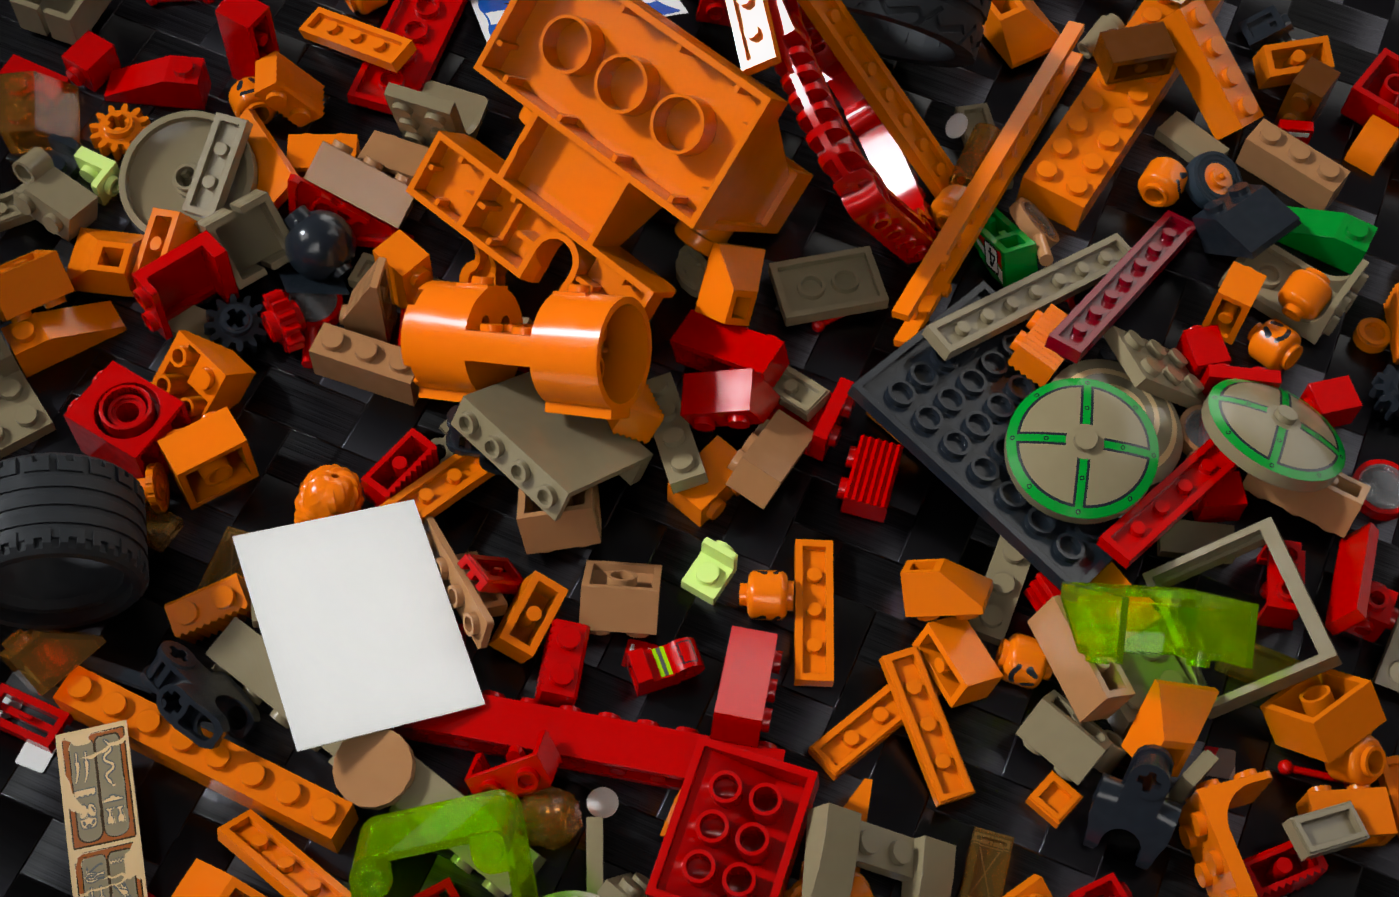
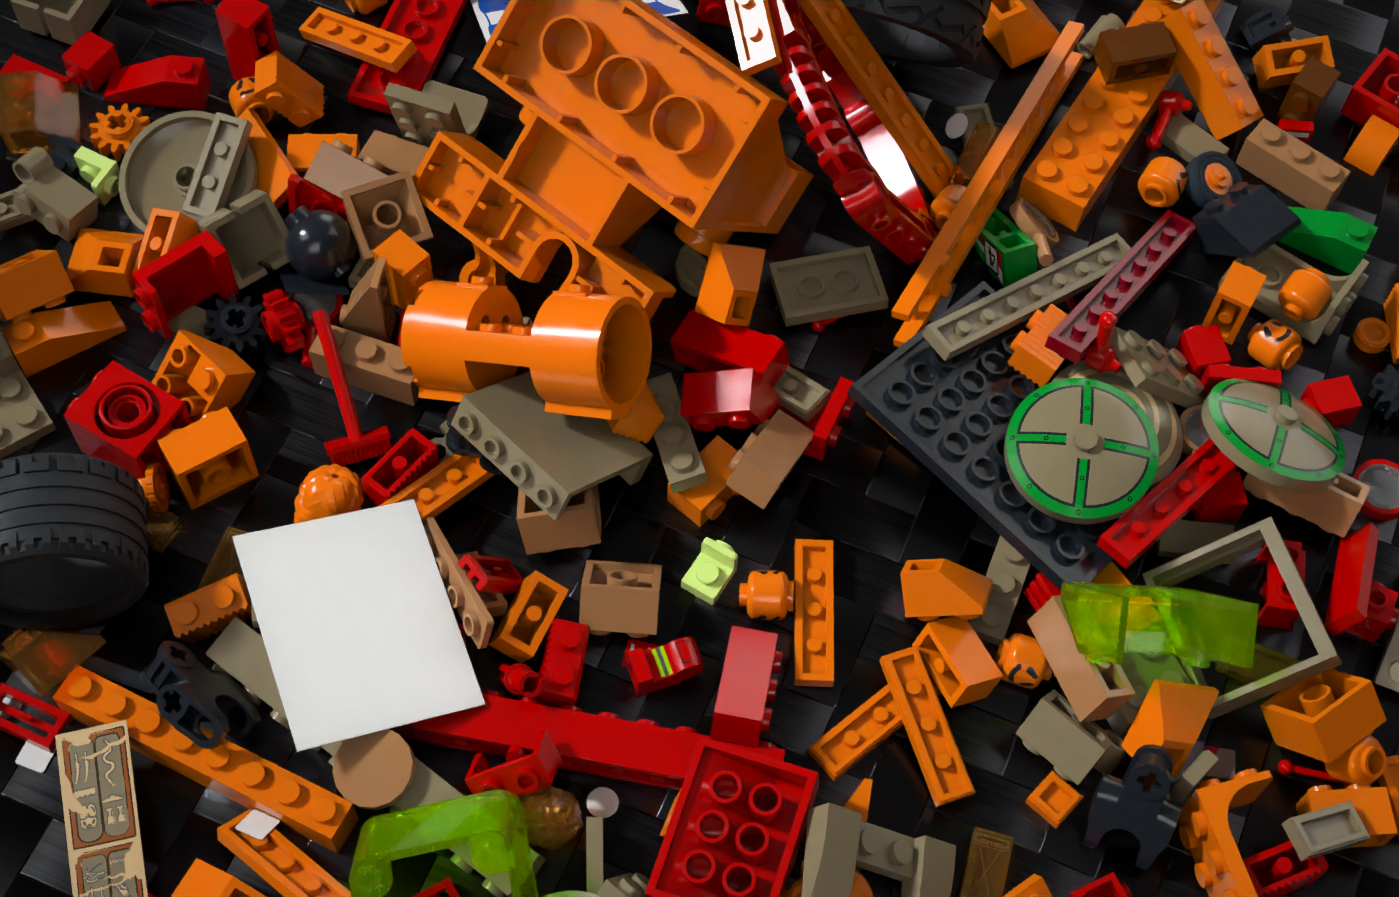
(257, 824): none -> white sticker
(357, 444): none -> red piece
(381, 209): none -> medium nougat slope
(520, 680): none -> red axle
(871, 478): red brick -> none
(1101, 355): none -> red piece
(1169, 104): none -> red piece

